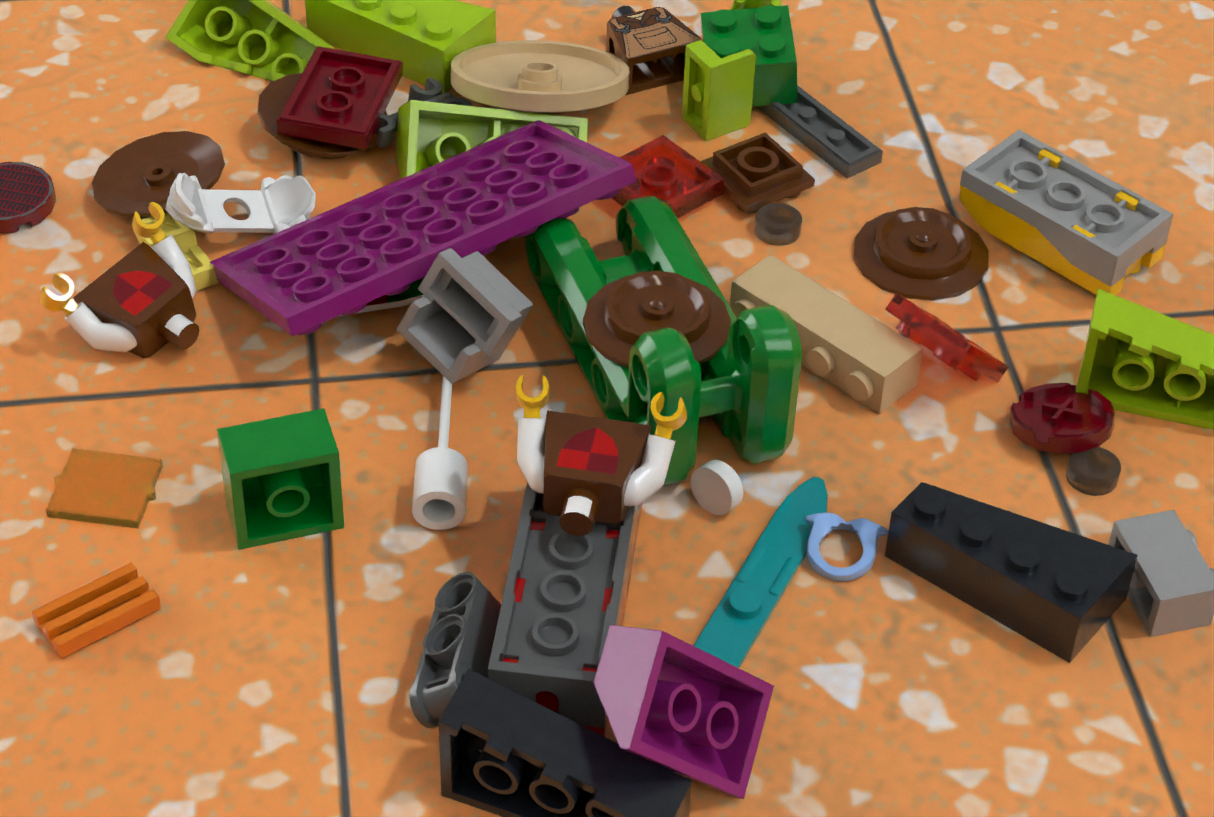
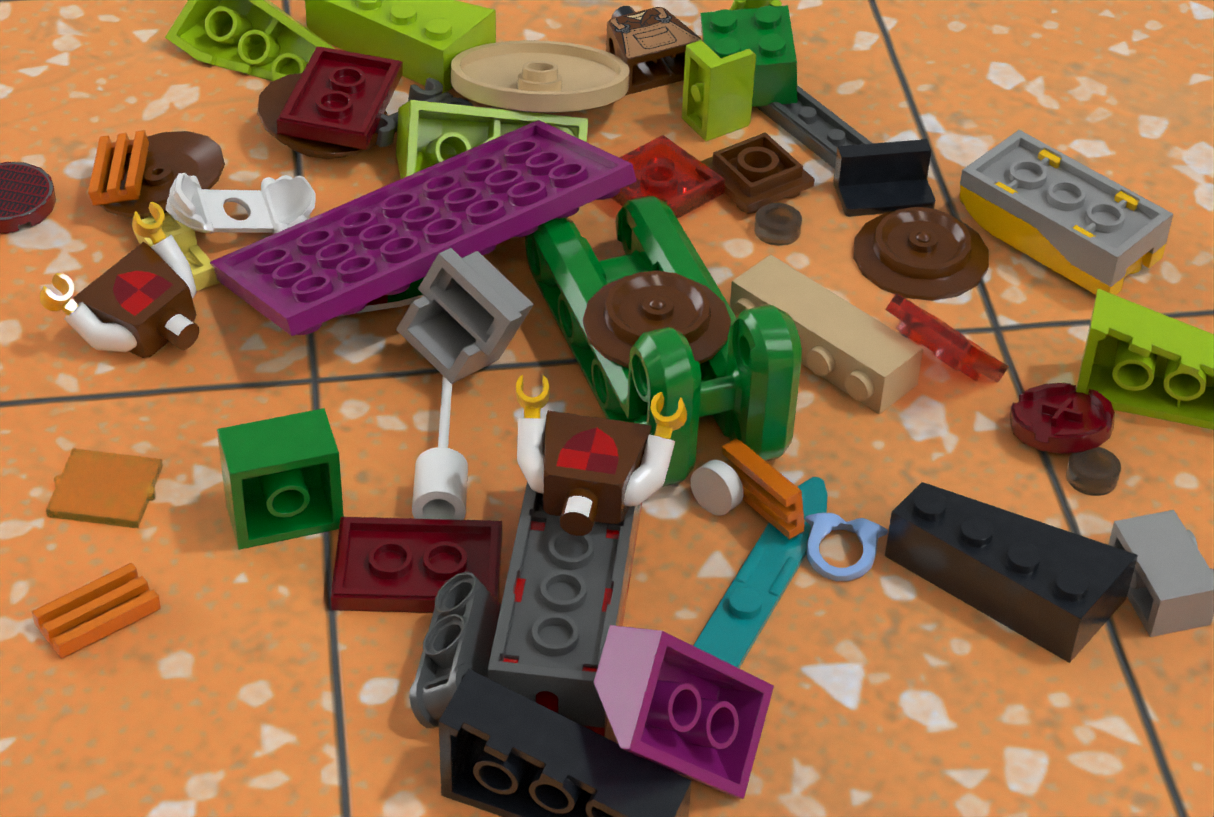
(118, 150): none -> orange tile
(408, 560): none -> dark red tile
(766, 489): none -> orange tile
(883, 177): none -> black panel

